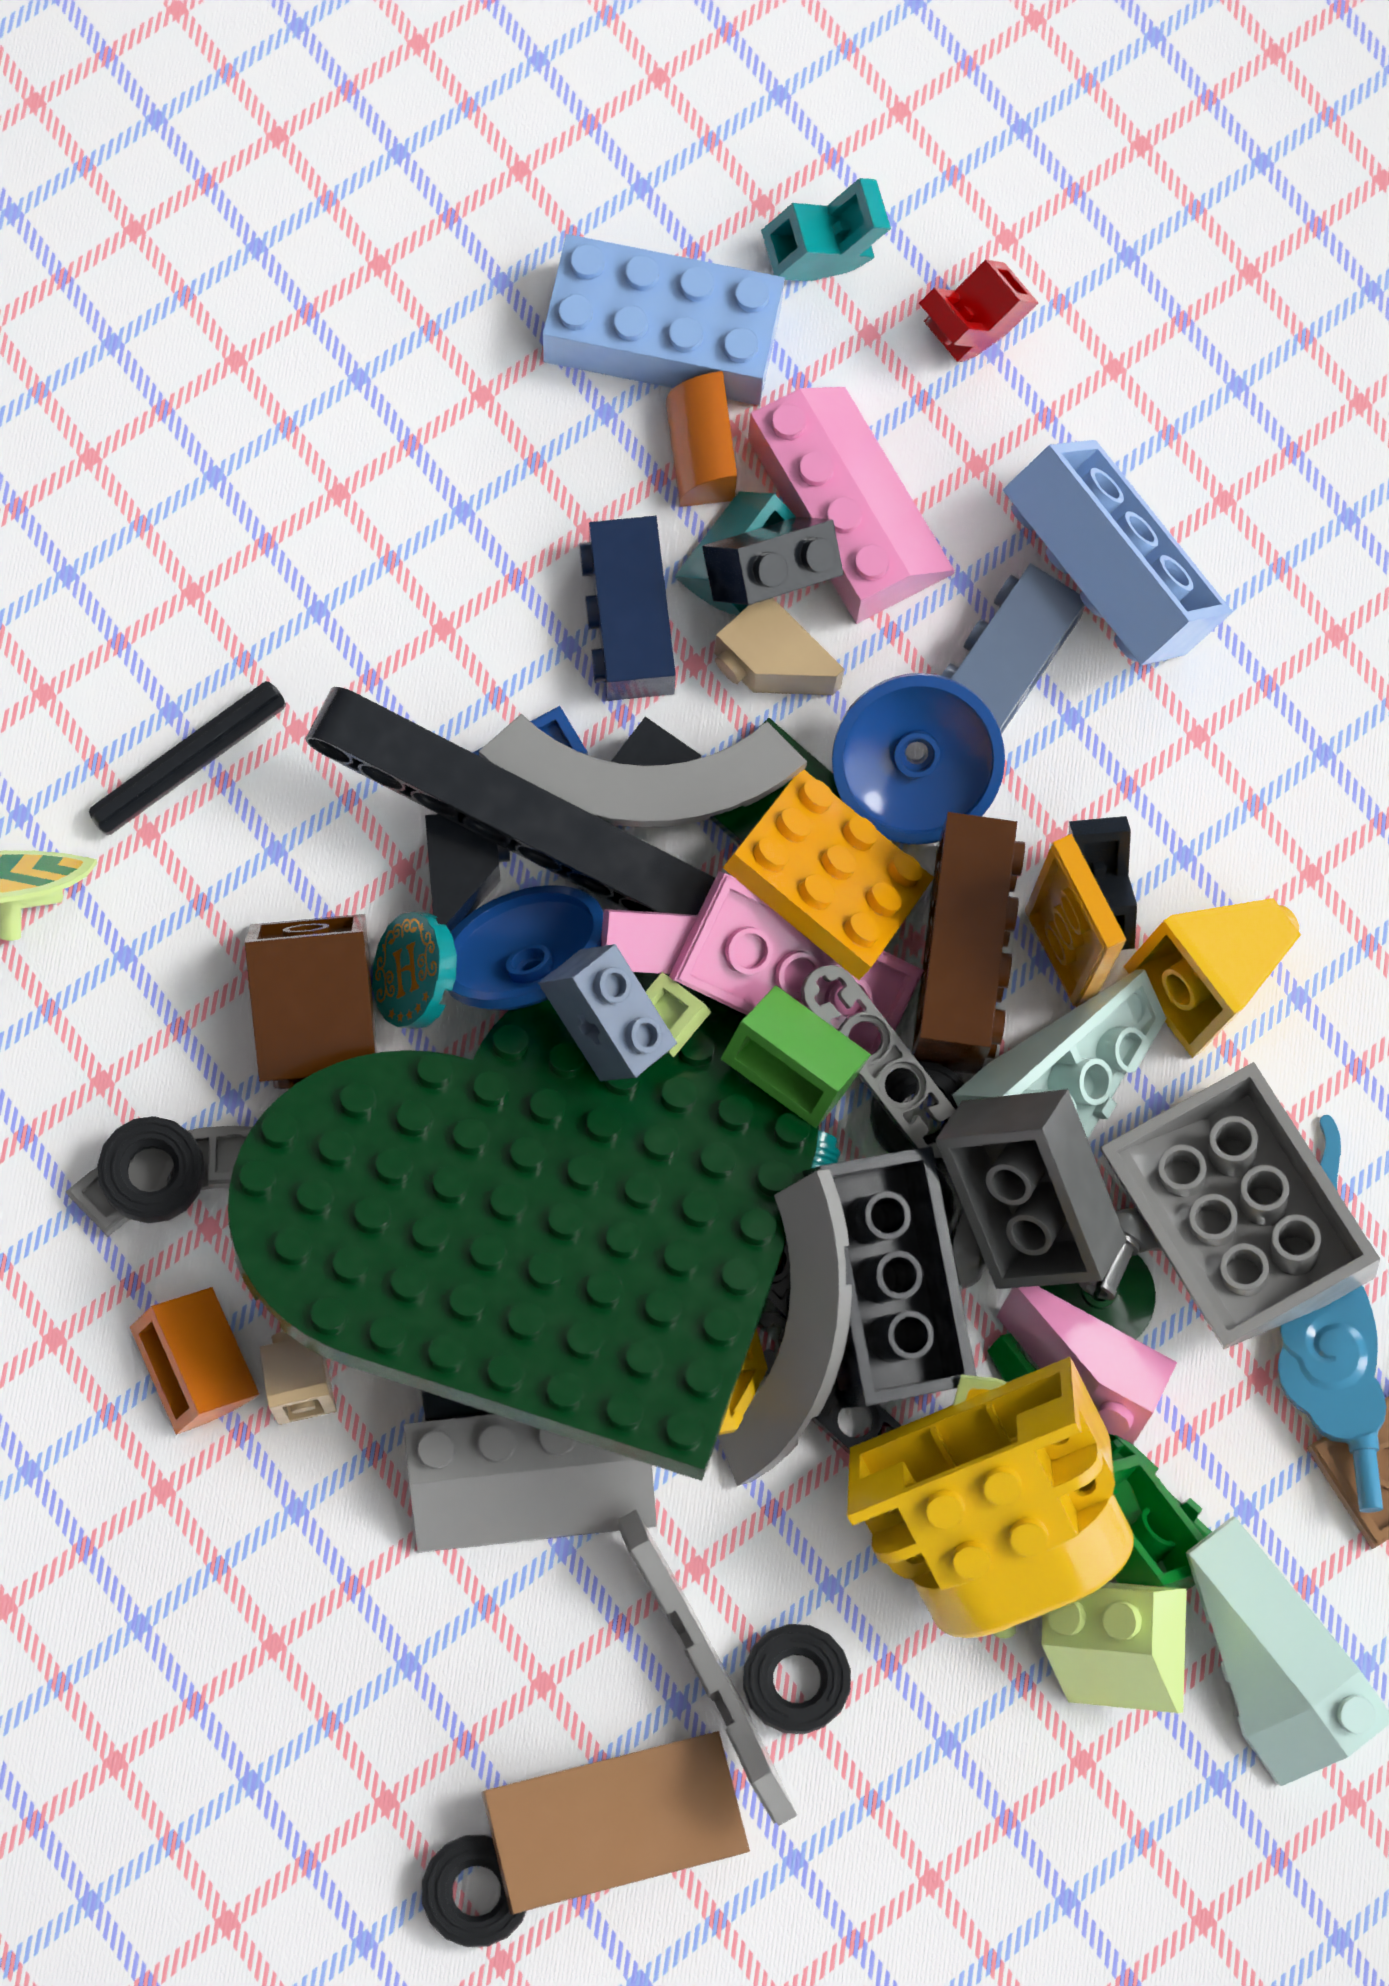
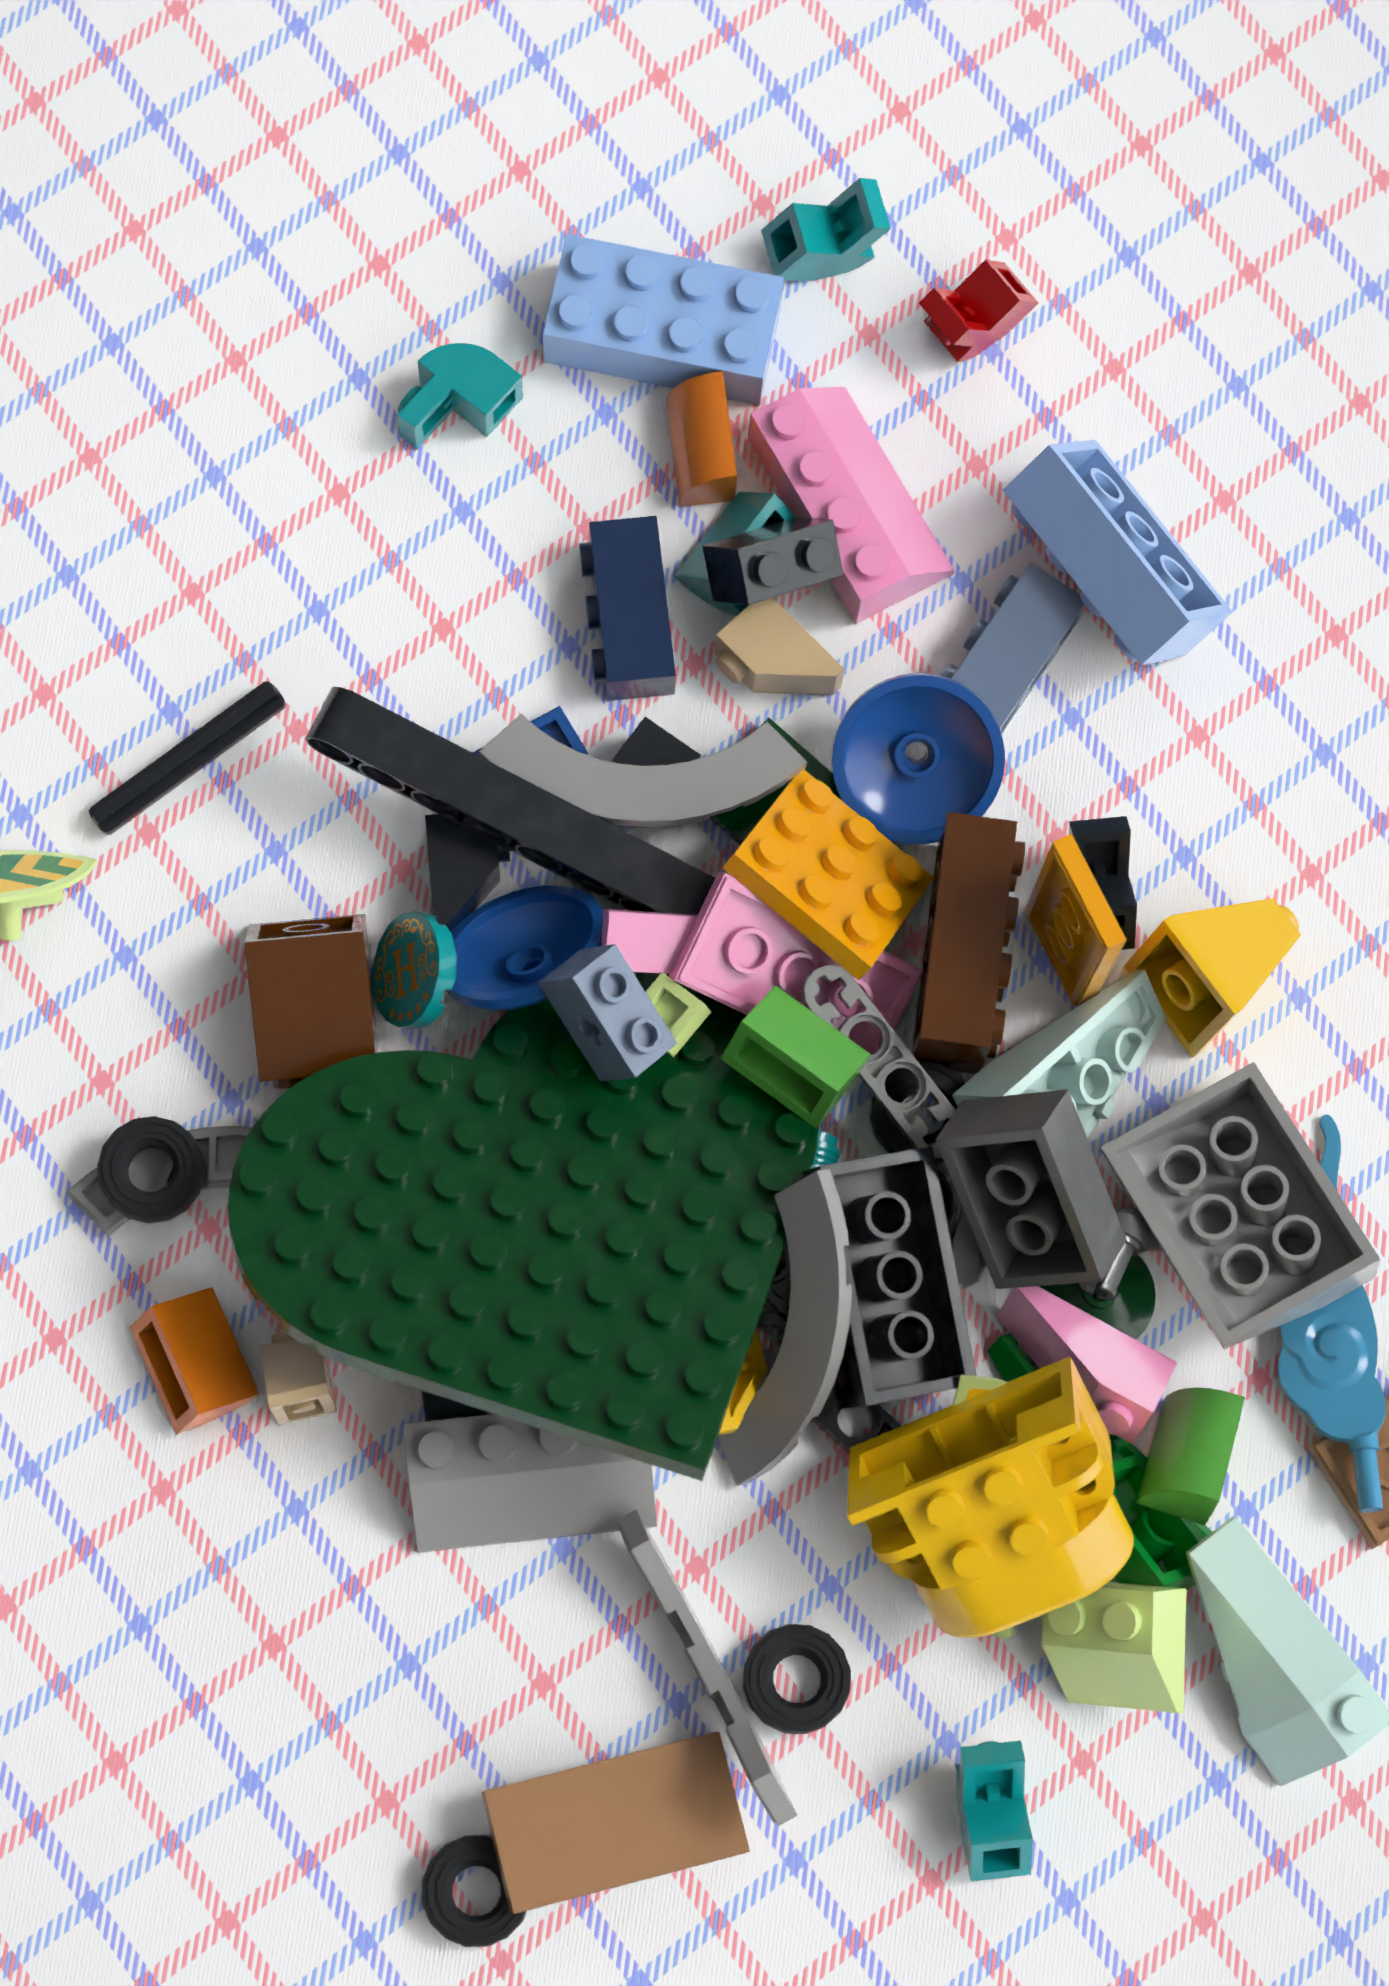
(462, 381): none -> teal brick
(994, 1810): none -> teal brick
(1191, 1452): none -> bright green brick

